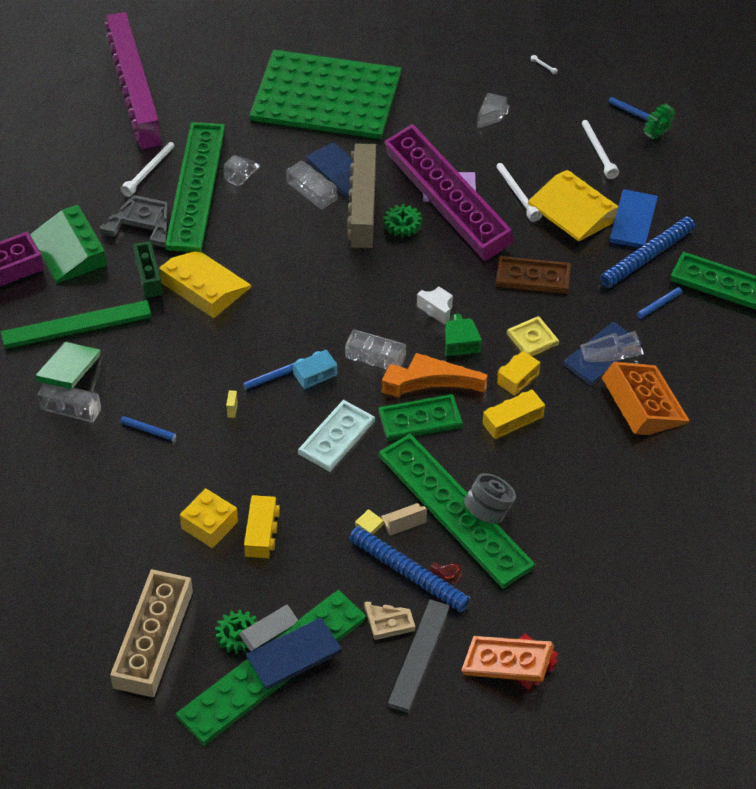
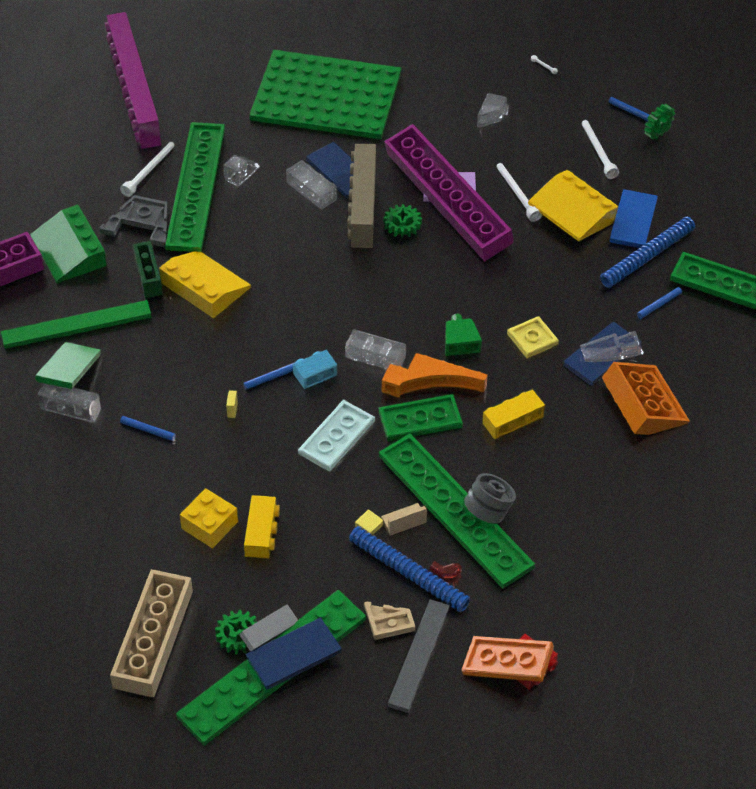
(436, 304): white brick -> none
(518, 373): yellow brick -> none
(533, 275): reddish brown tile -> none

